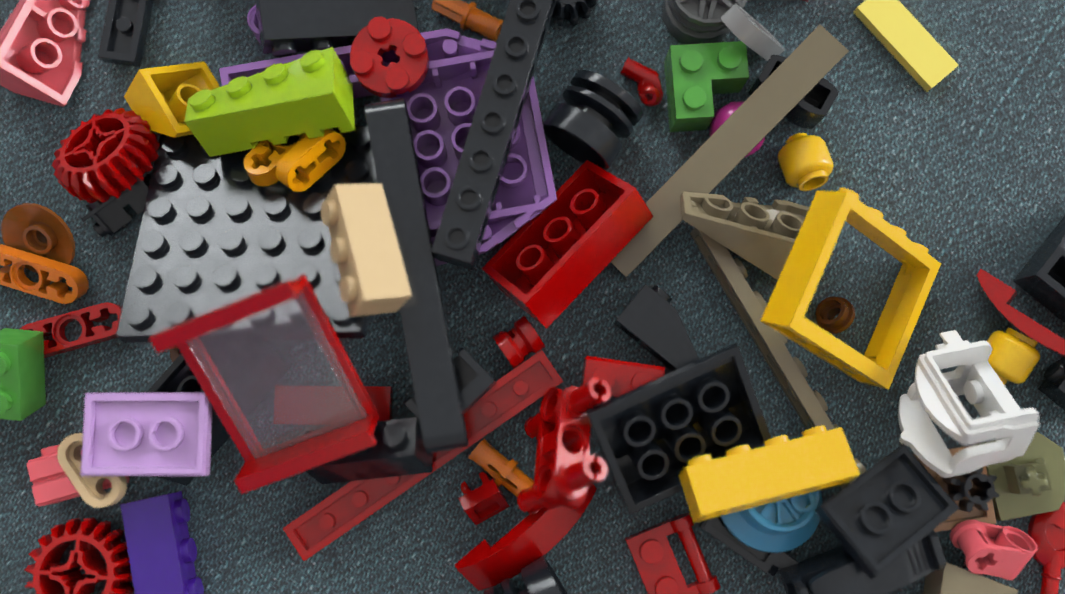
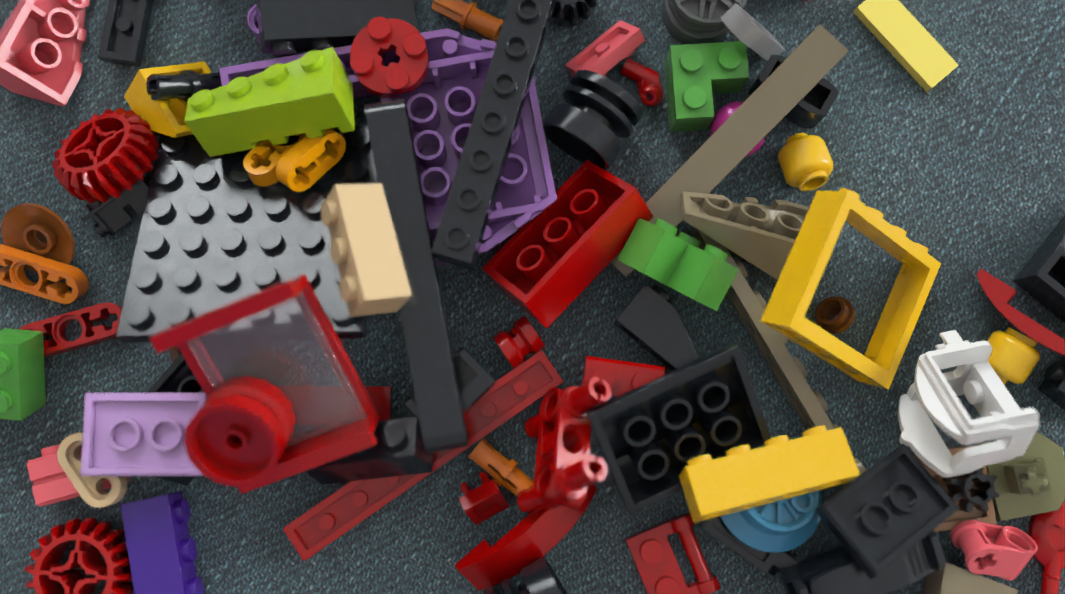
(181, 85): none -> black pin
(240, 431): none -> red wheel
(607, 50): none -> coral plate
(679, 262): none -> bright green brick

